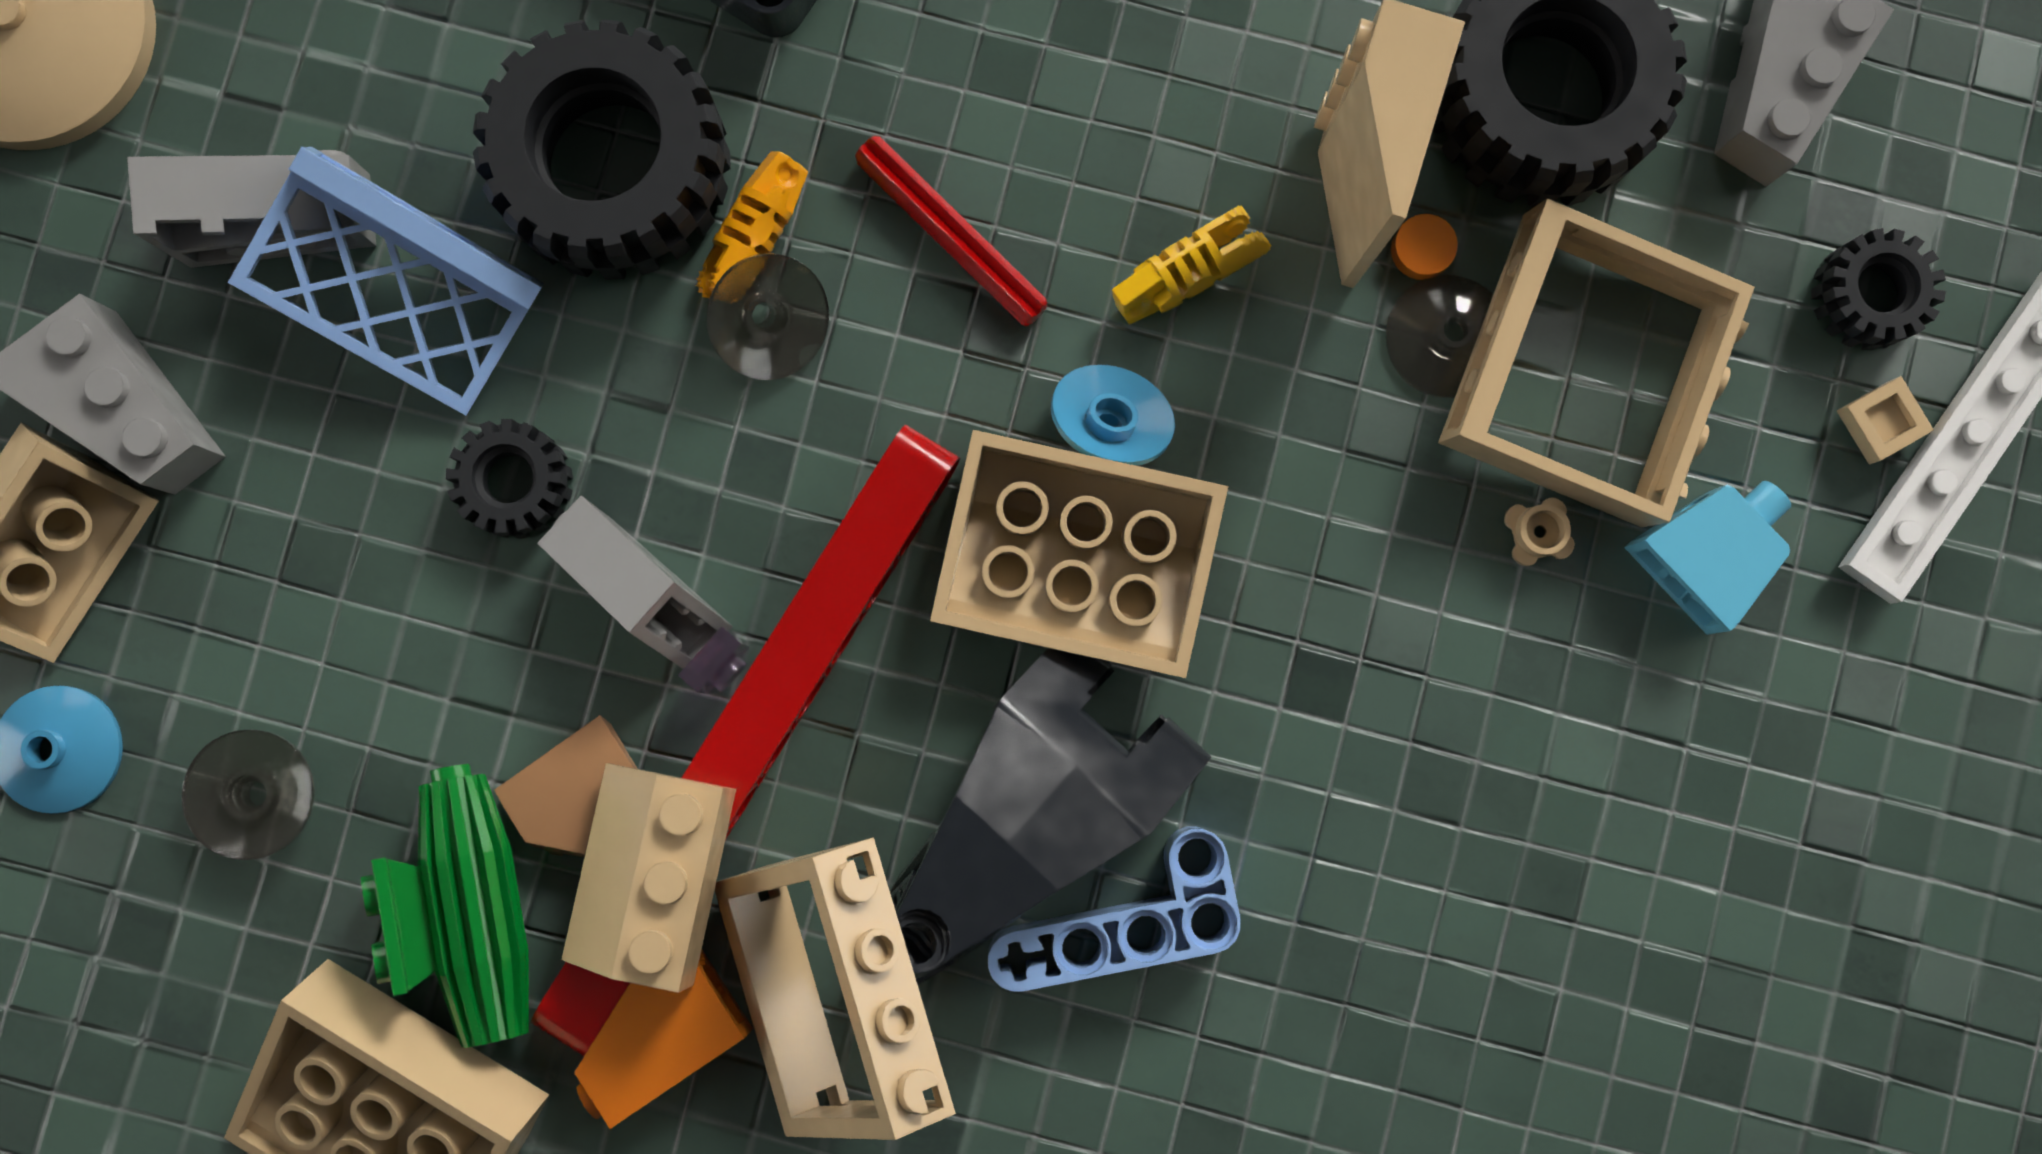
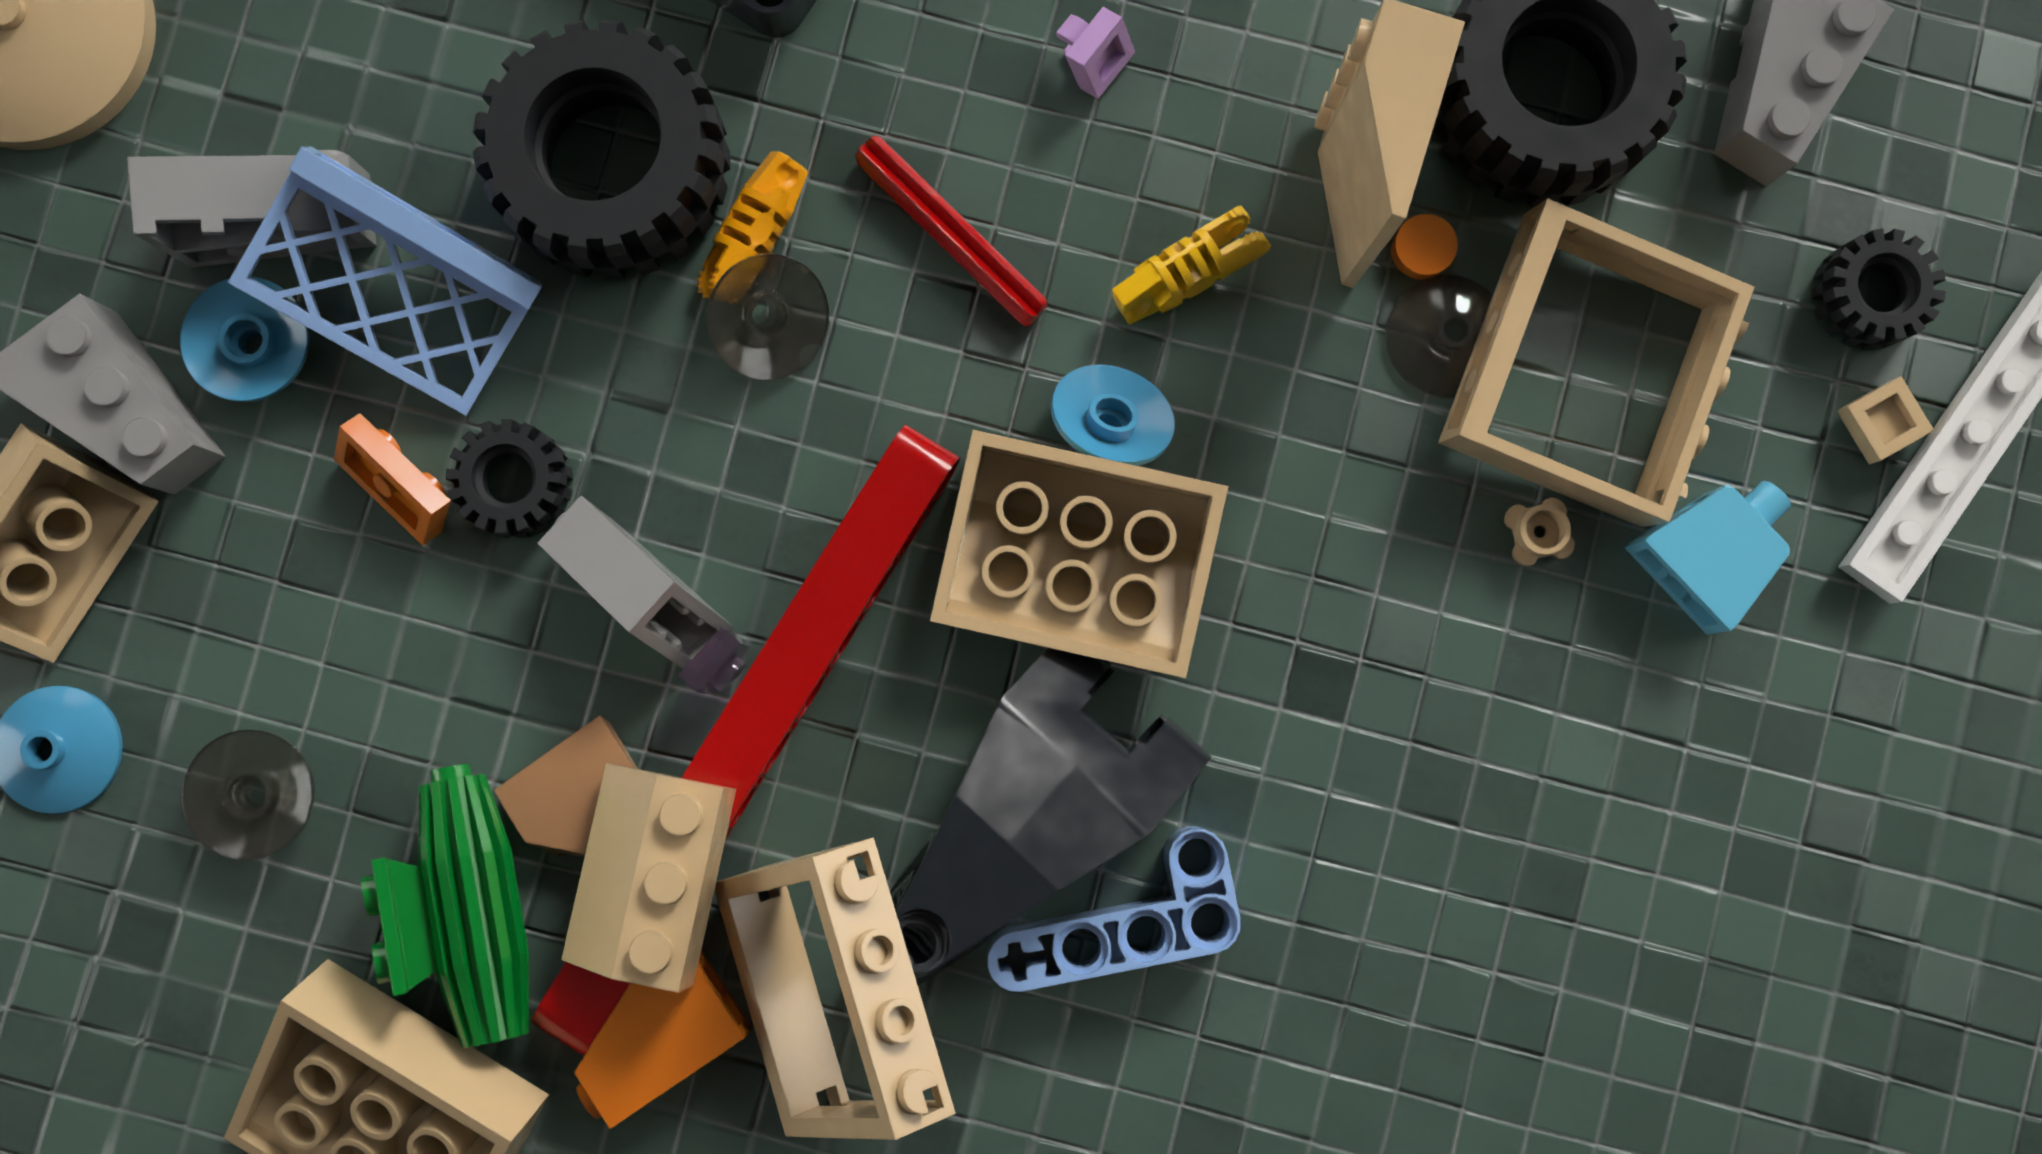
(216, 341): none -> dark azure dish
(391, 479): none -> orange plate
(1096, 49): none -> lavender tile

